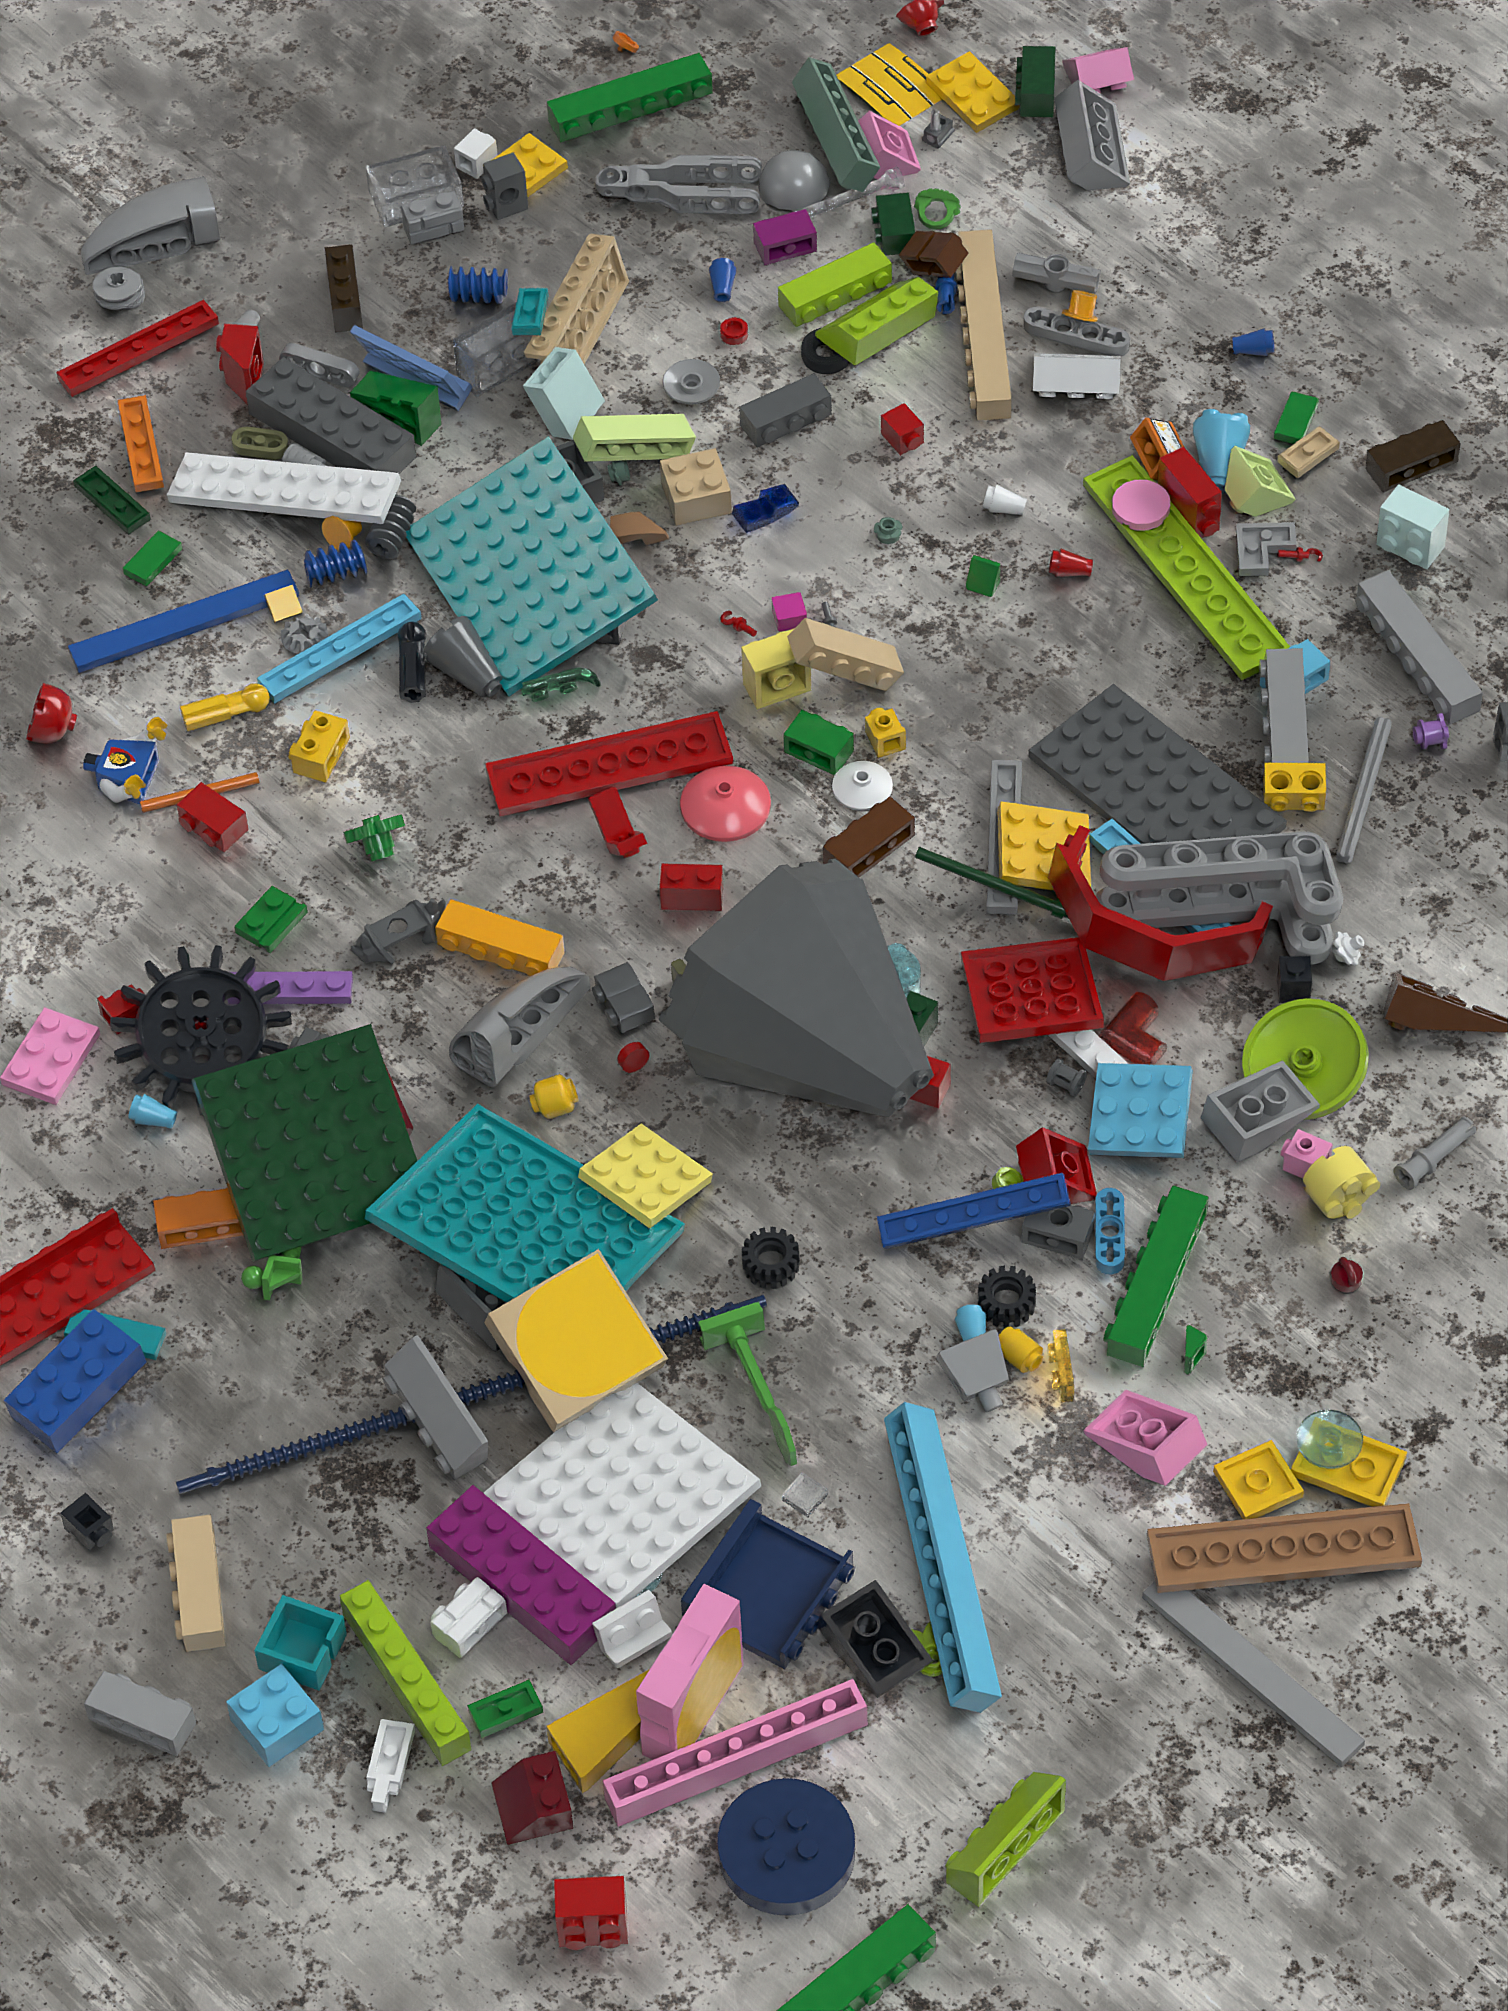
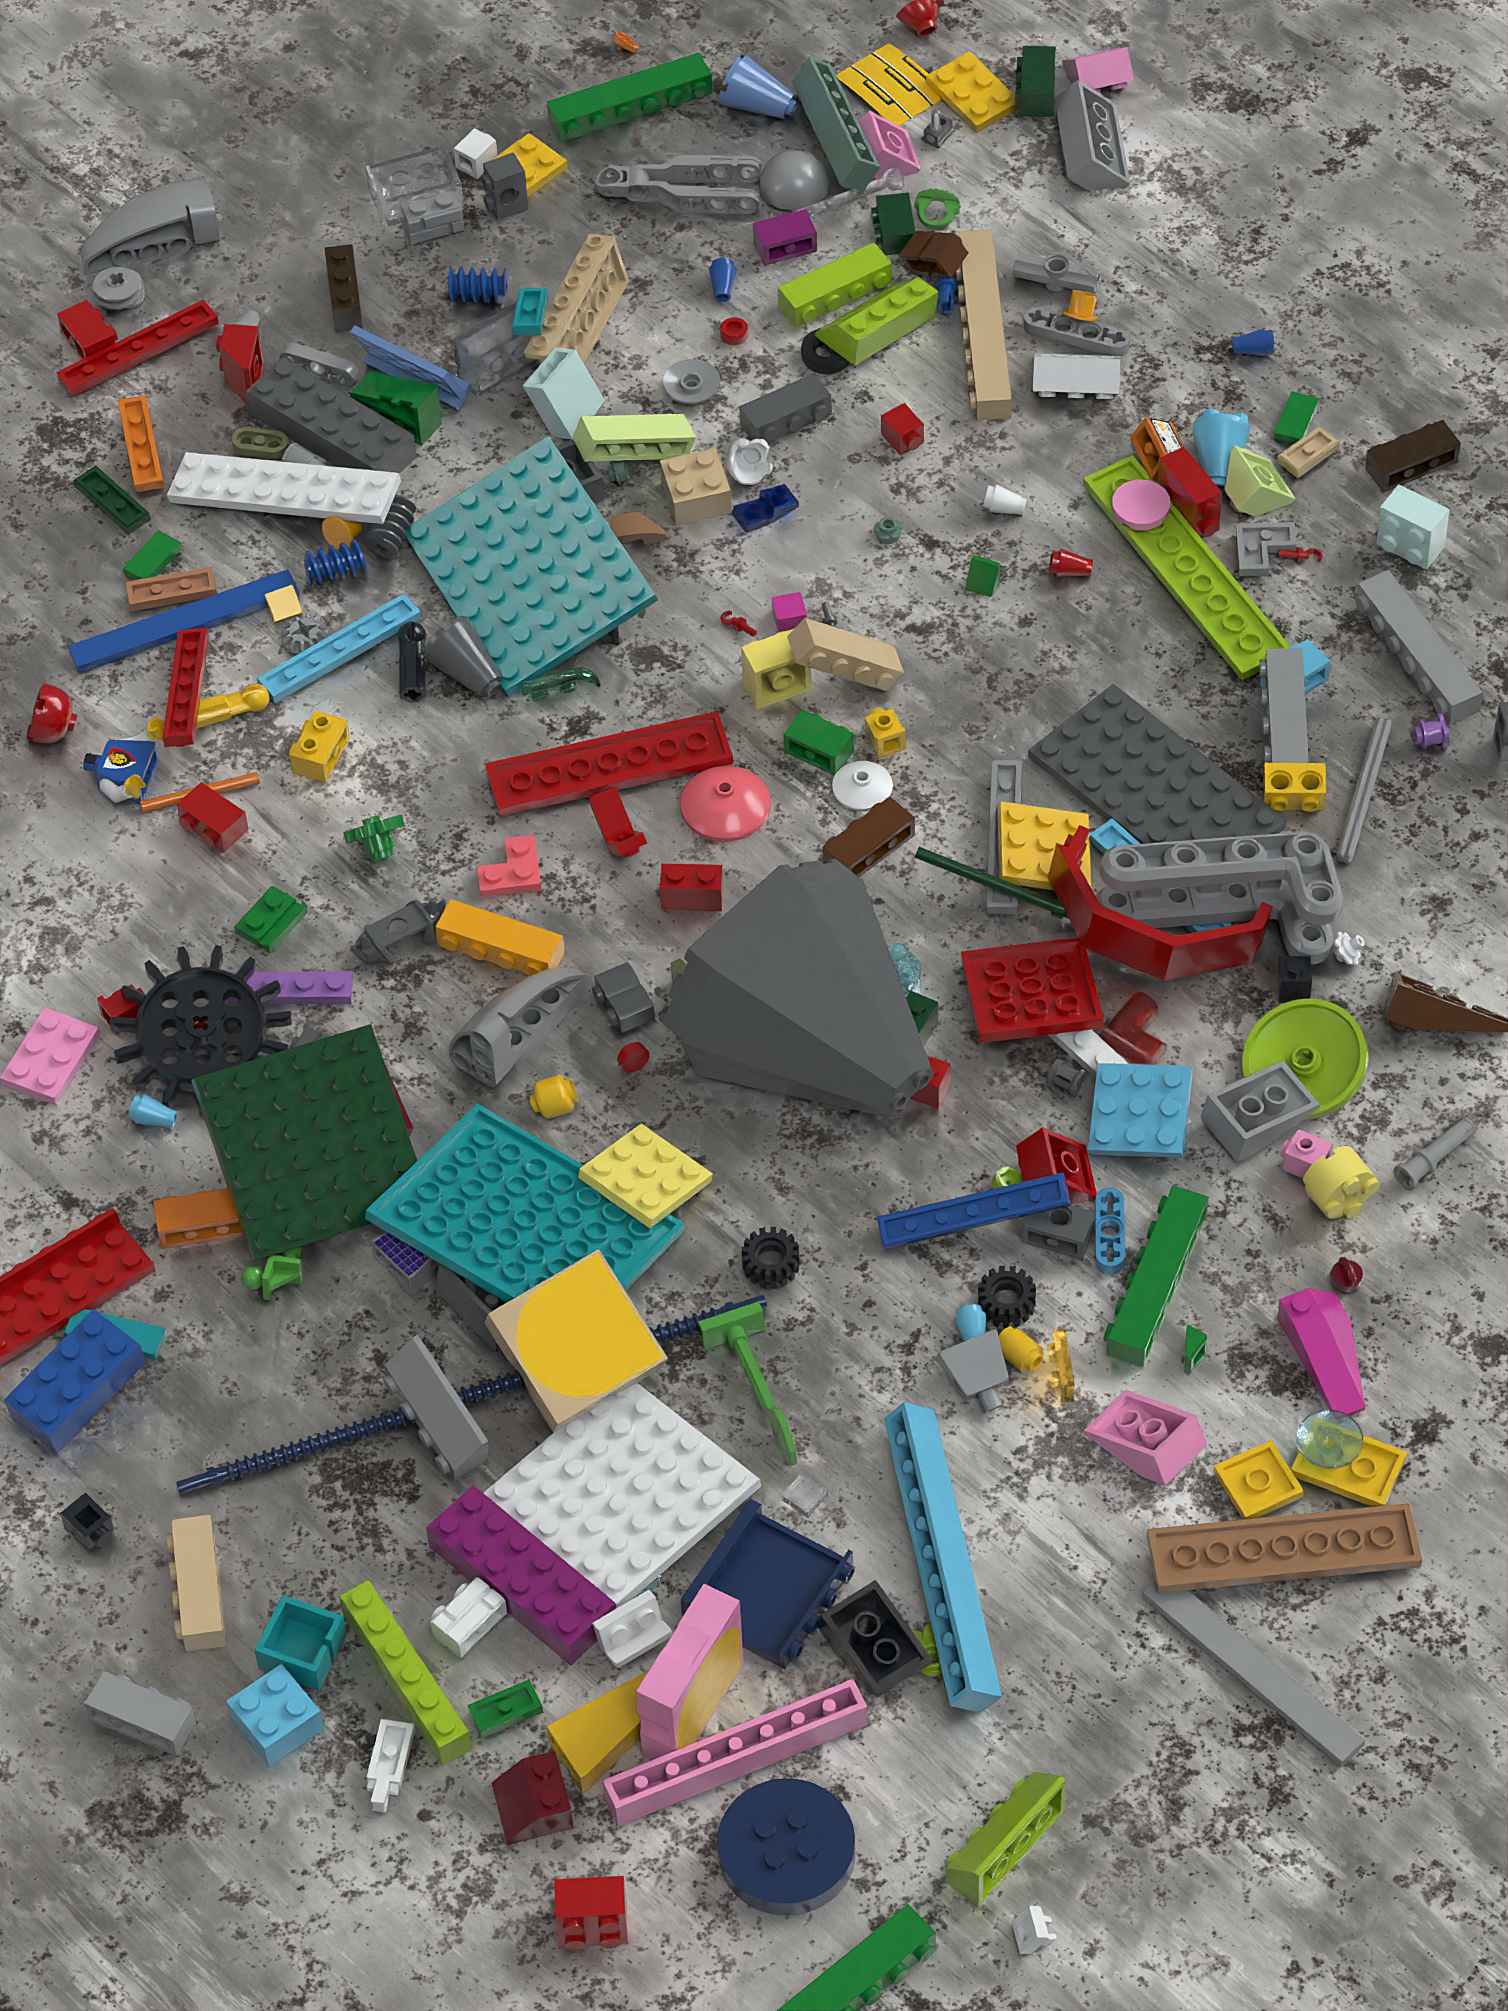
(86, 329): none -> red brick
(171, 589): none -> nougat plate
(185, 687): none -> red plate
(404, 1262): none -> torso
(515, 876): none -> coral plate
(748, 461): none -> white hair
(756, 90): none -> medium blue cone
(1031, 1930): none -> white tile
(1326, 1346): none -> dark pink wedge

